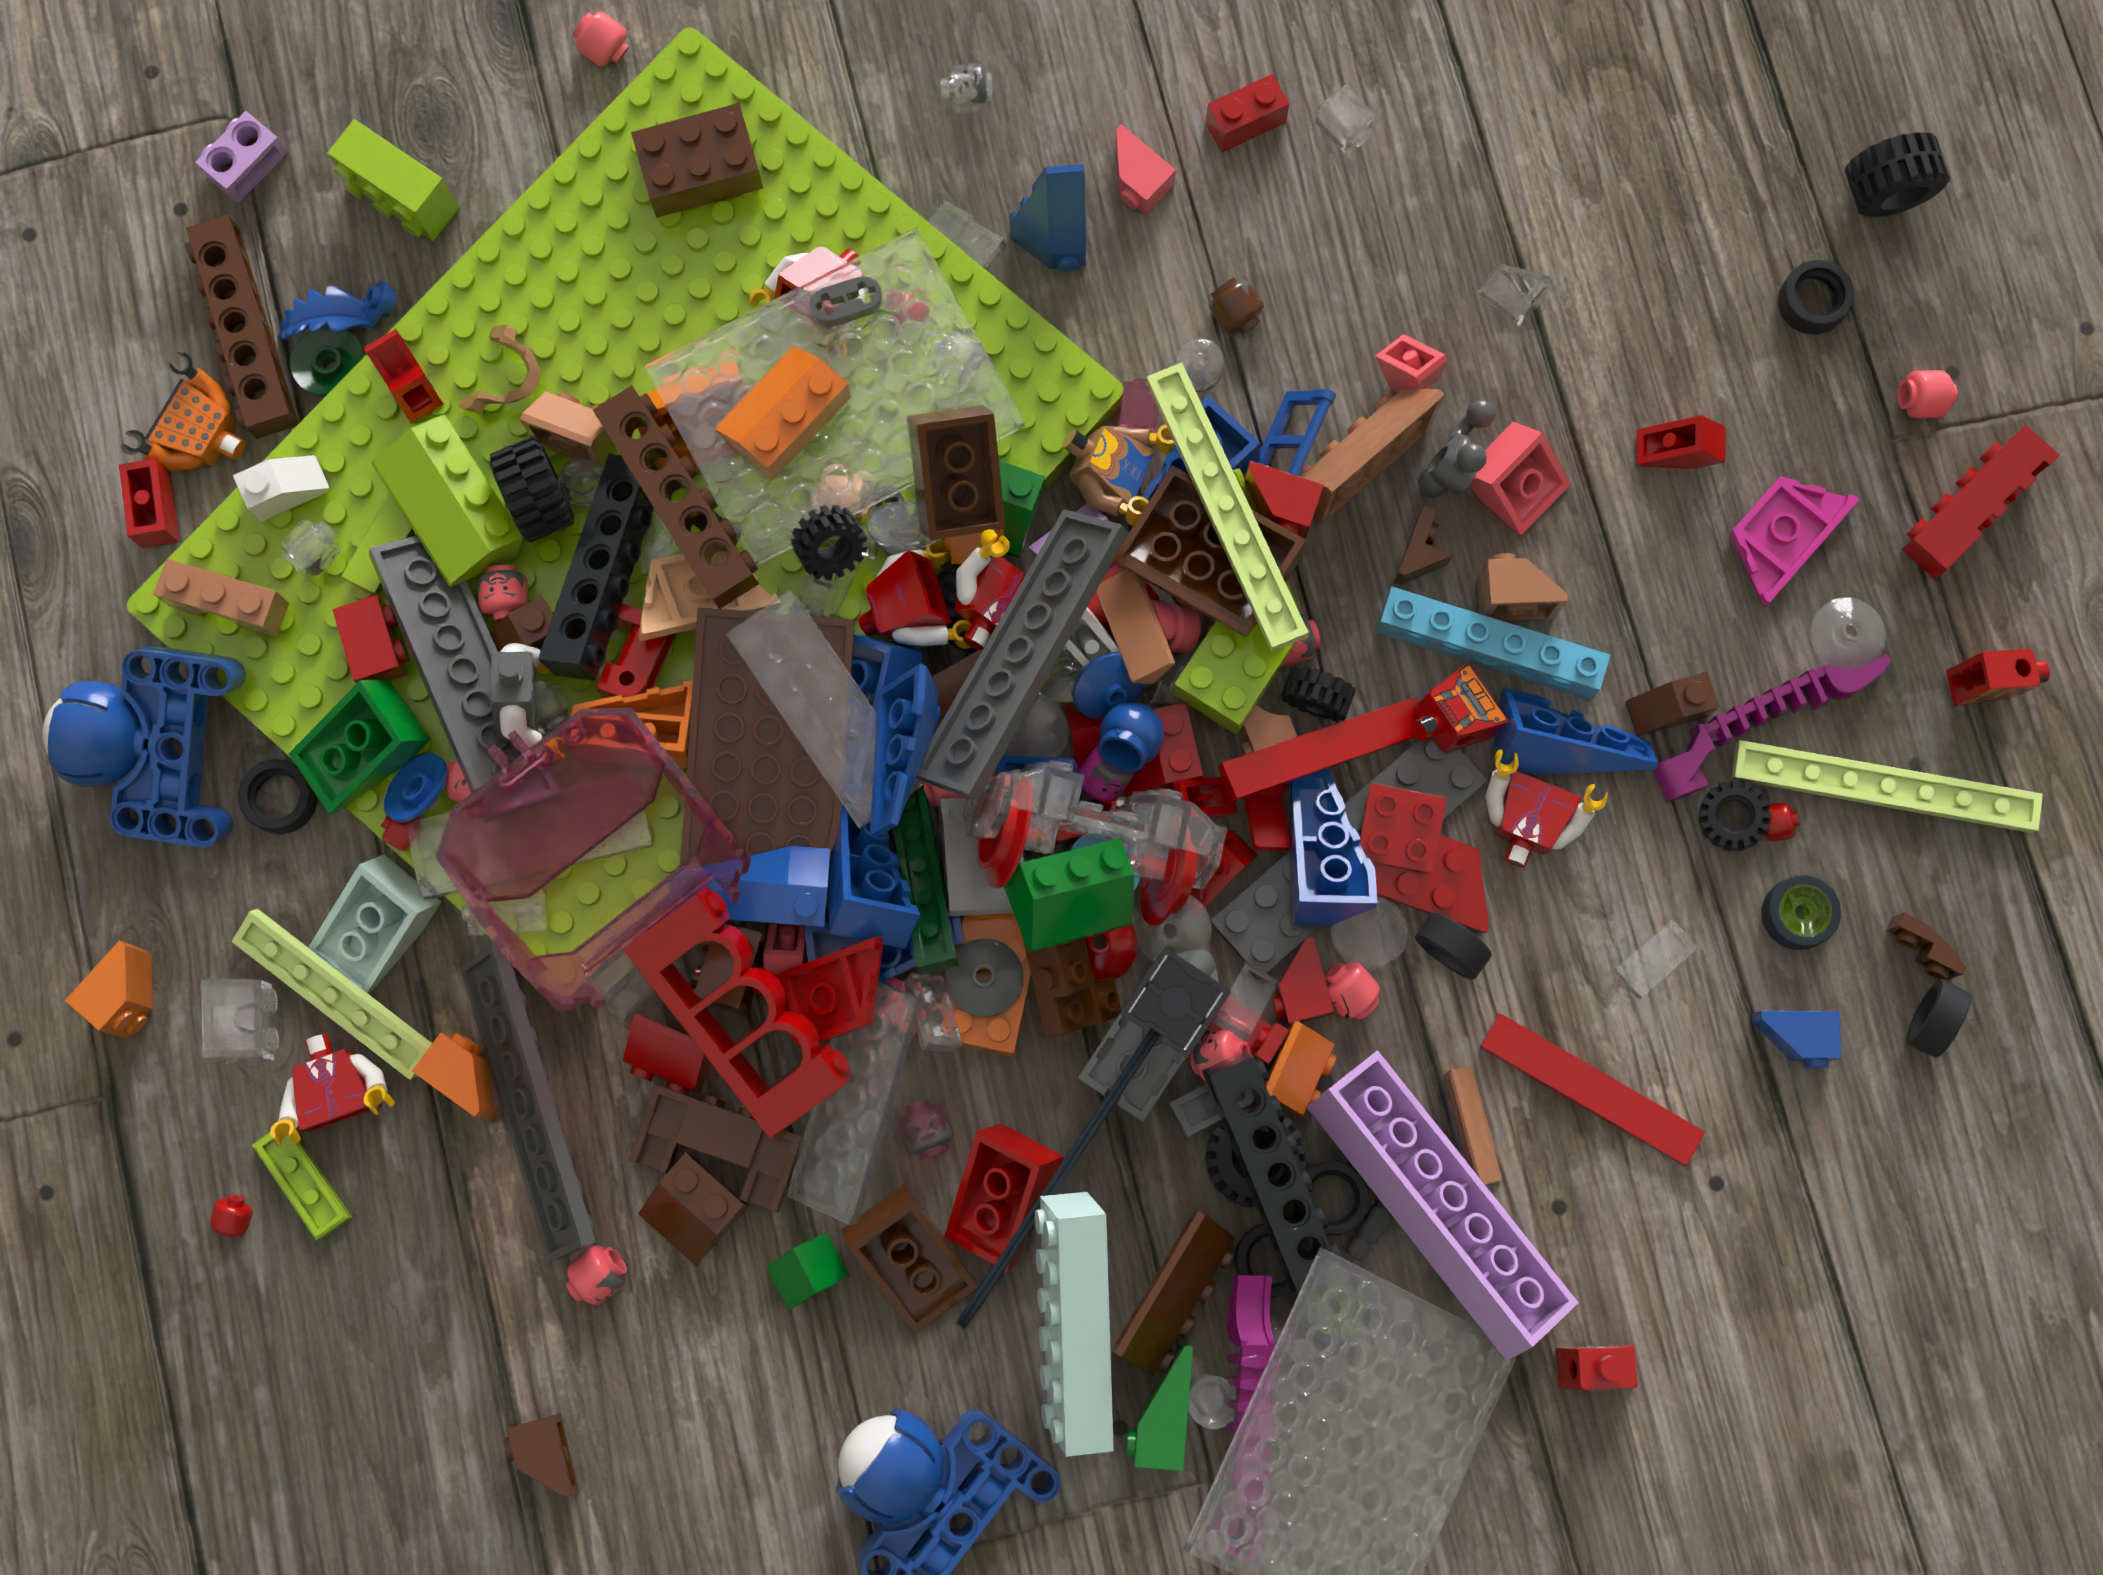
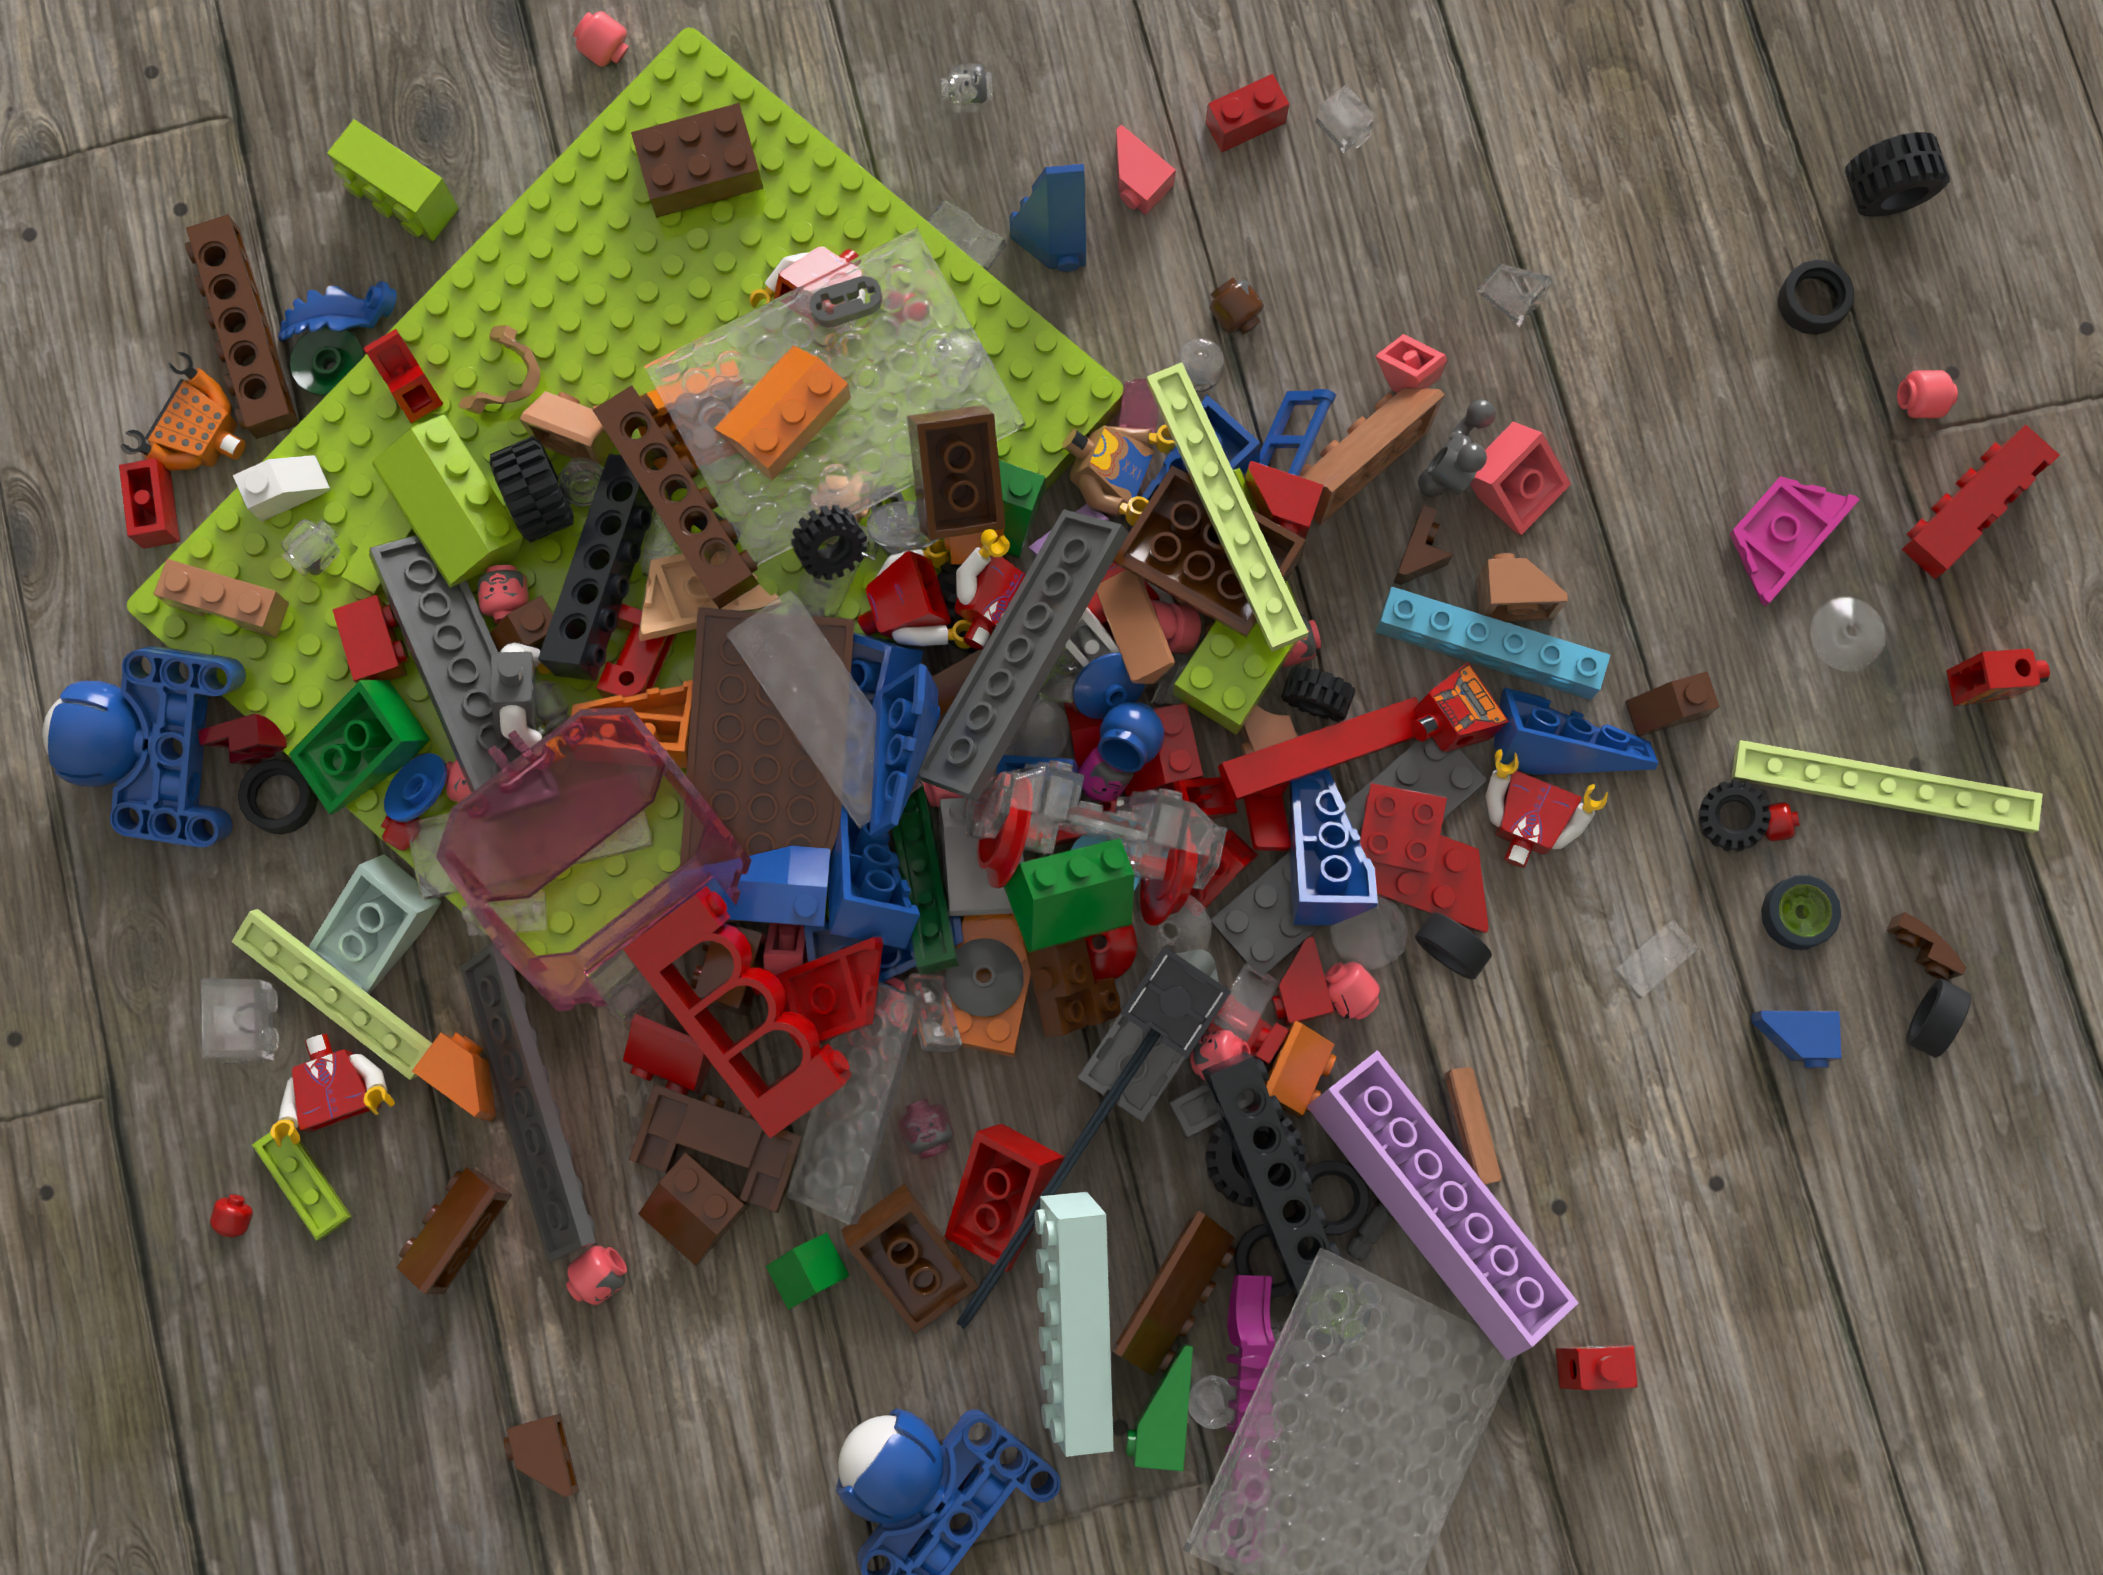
(117, 991): orange slope -> none
(246, 739): none -> dark red slope
(248, 163): lavender brick -> none
(452, 1231): none -> reddish brown slope
(1592, 1089): red tile -> none
(1682, 444): red slope -> none
(1683, 773): magenta piece -> none

